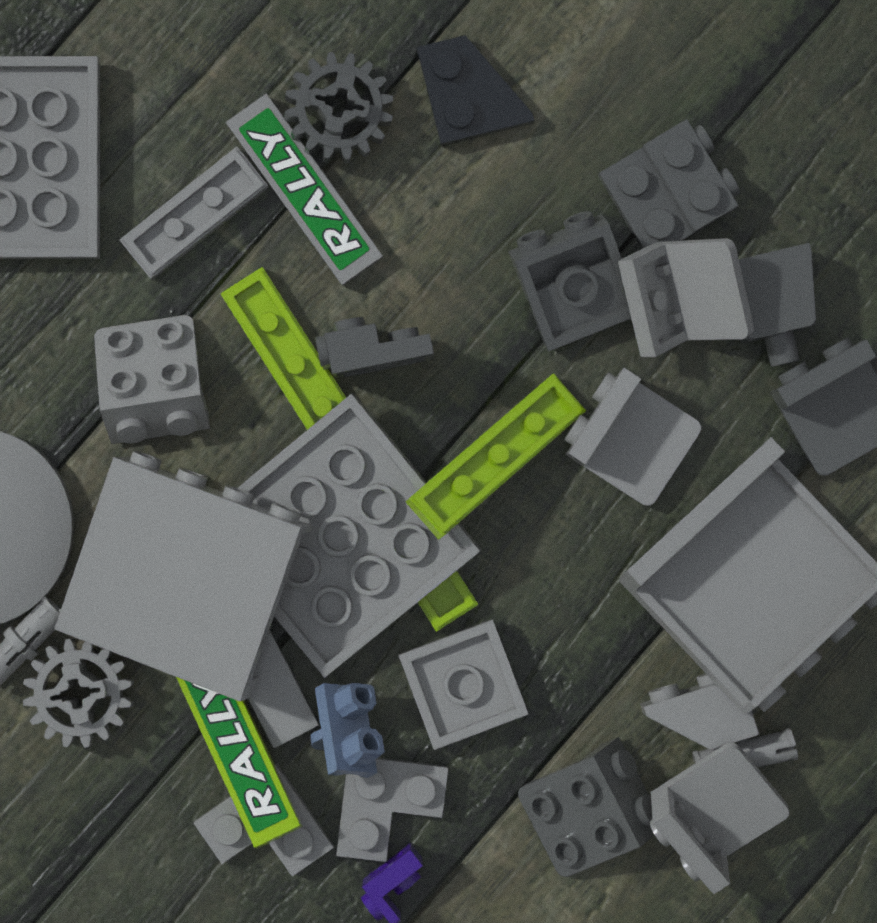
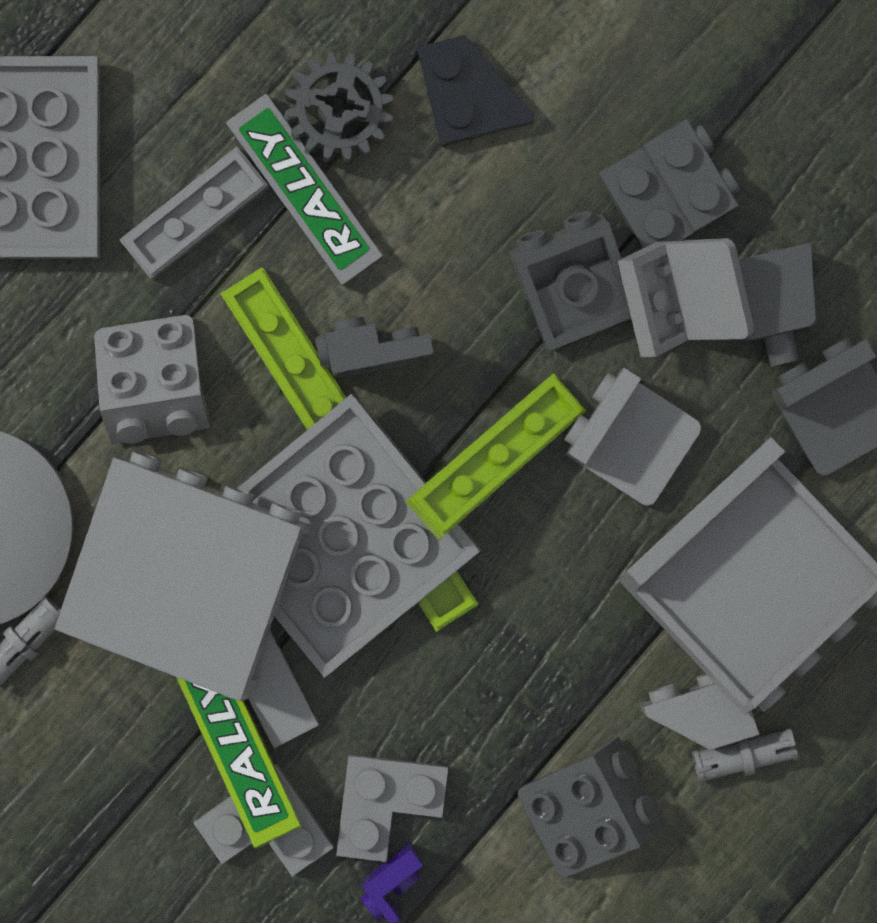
(81, 715): light grey gear -> none
(346, 730): sand blue hips -> none
(463, 684): light grey plate -> none
(715, 812): light grey bracket -> none

